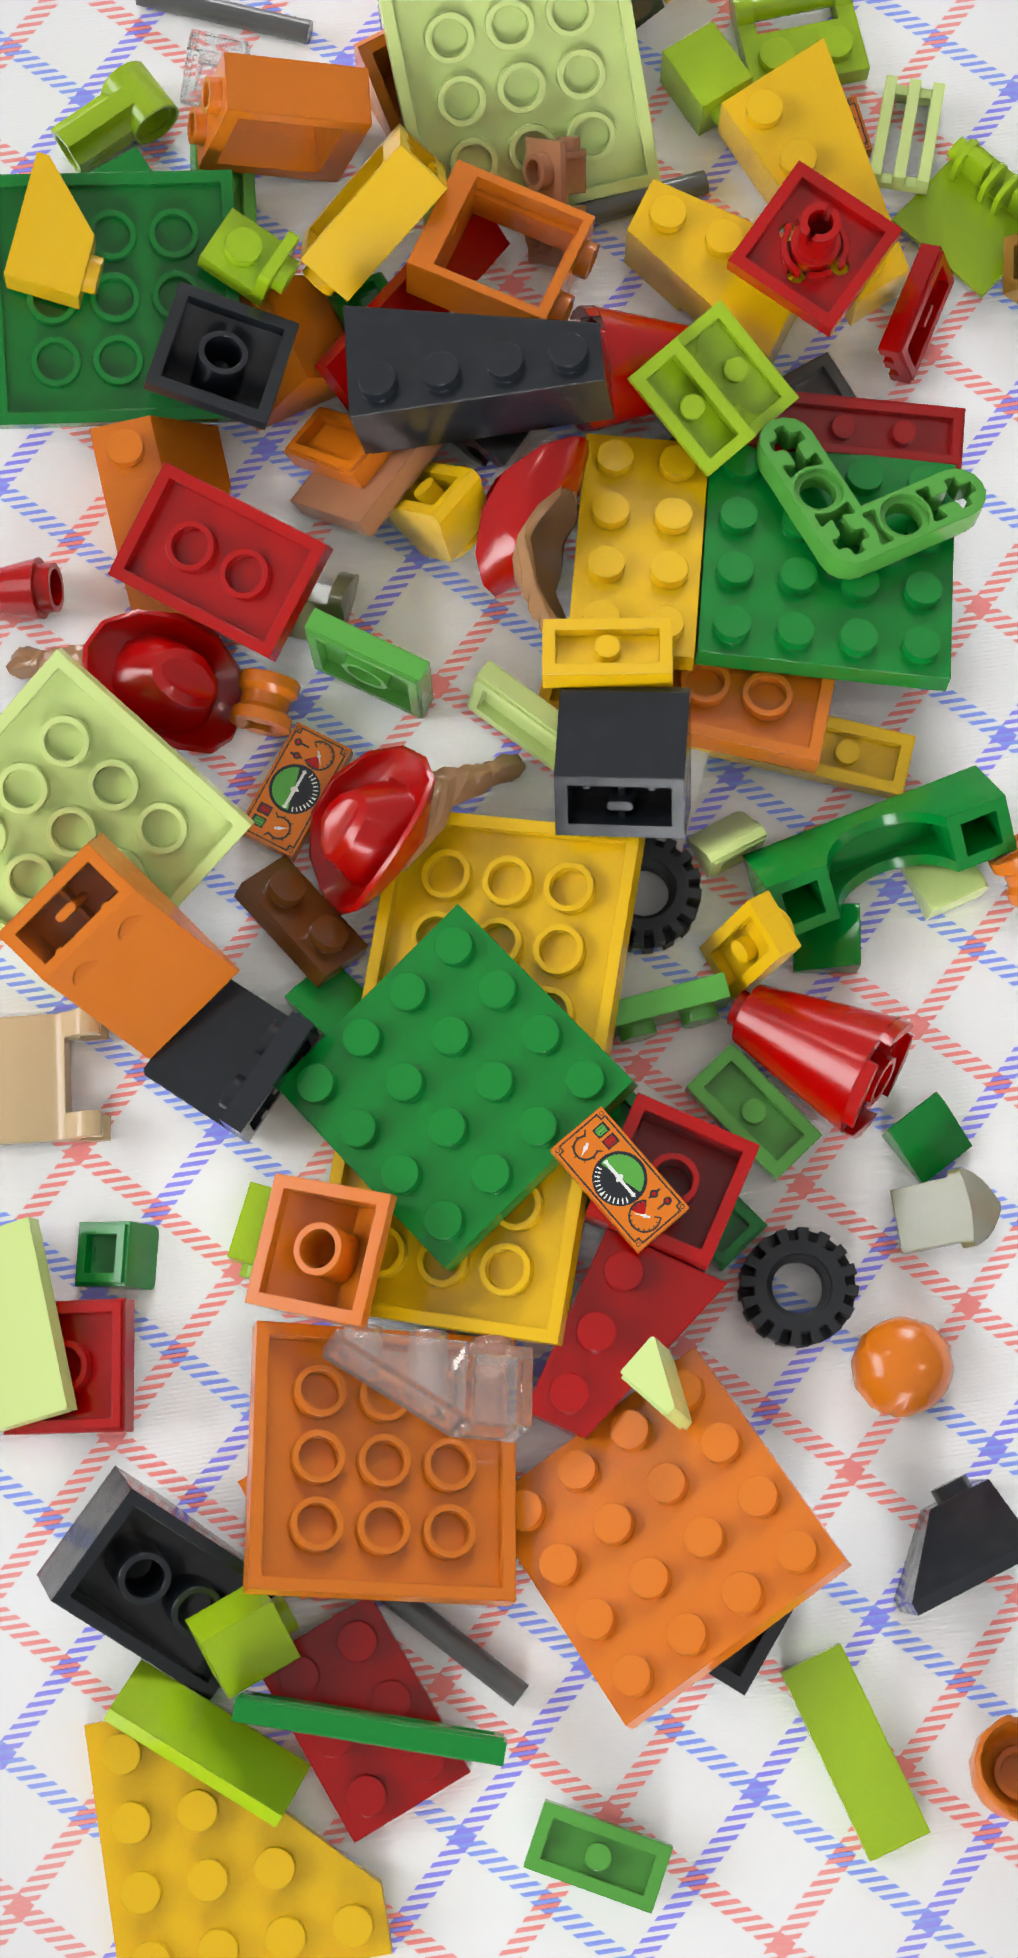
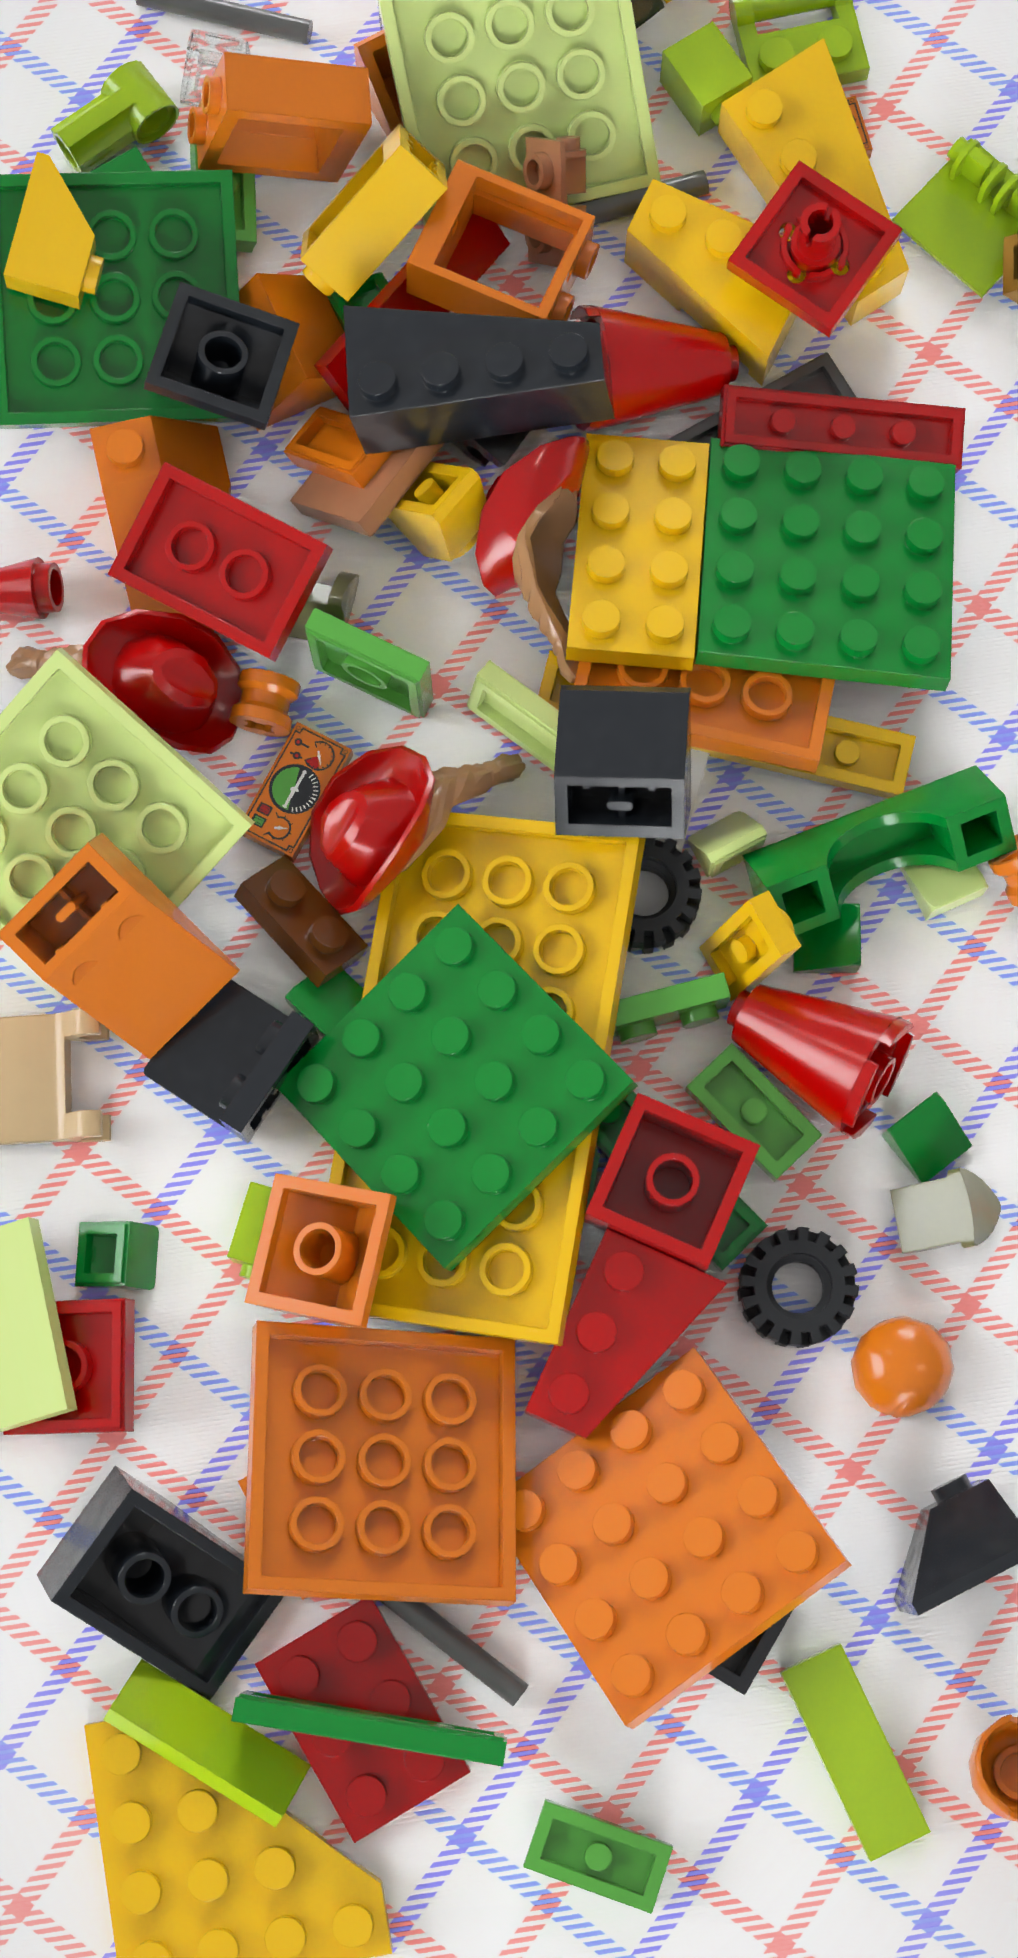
(245, 1638): lime brick -> none
(250, 258): lime bracket -> none
(453, 1385): clear slope -> none
(607, 652): yellow plate -> none
(619, 1179): tile -> none
(657, 1380): yellowish green slope -> none
(713, 388): lime slope -> none
(865, 523): bright green beam -> none
(913, 96): yellowish green tile -> none
(916, 313): red tile -> none

